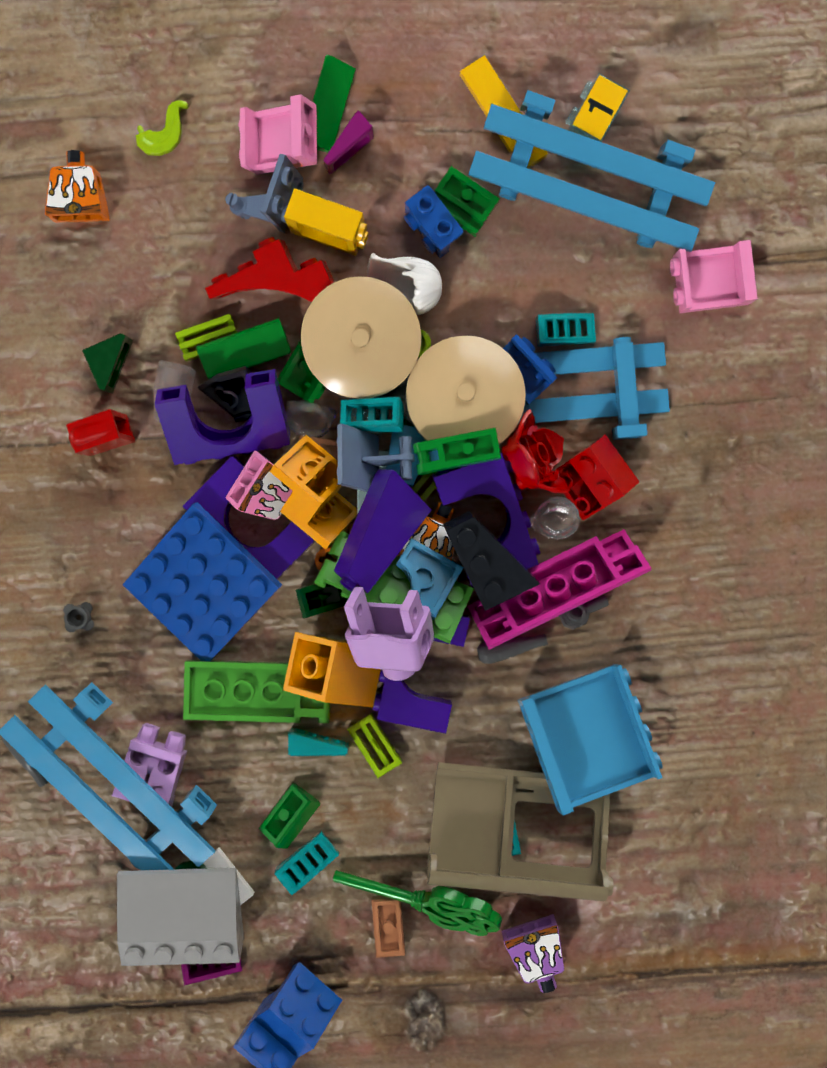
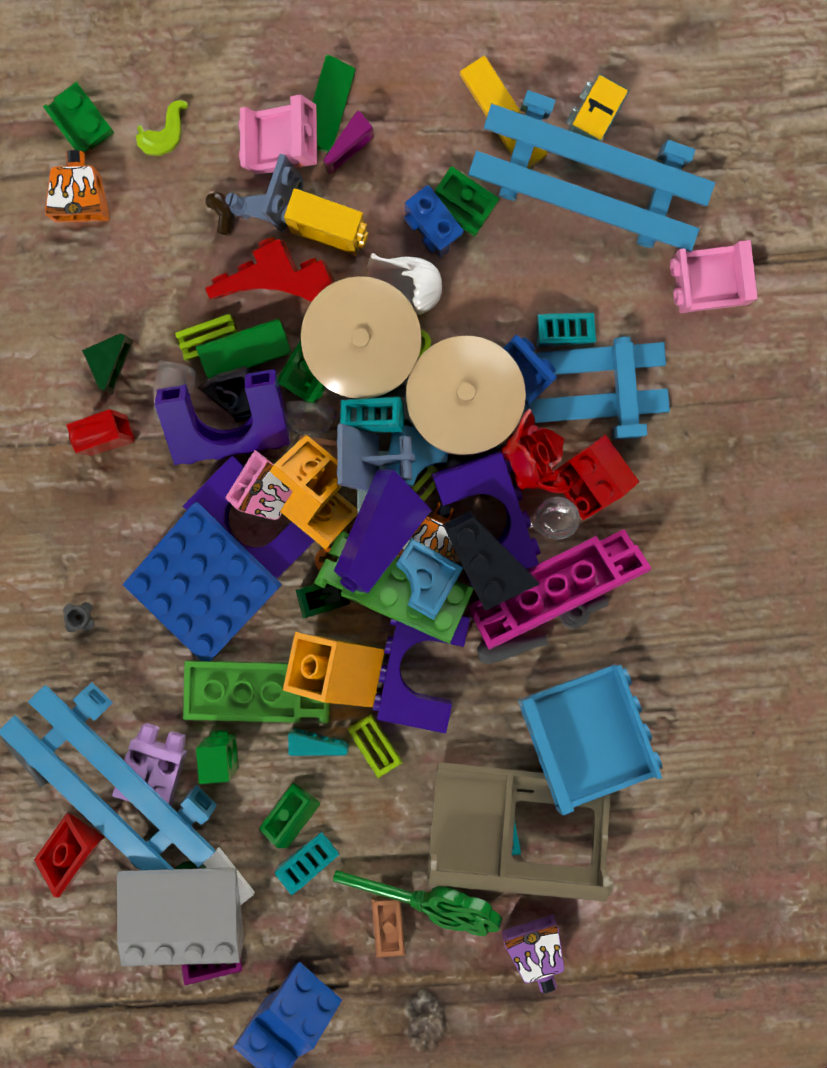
(66, 853): none -> red slope
(78, 119): none -> green plate
(217, 202): none -> dark brown arm
(217, 757): none -> green brick
(389, 634): lavender piece -> none
(458, 451): green plate -> none

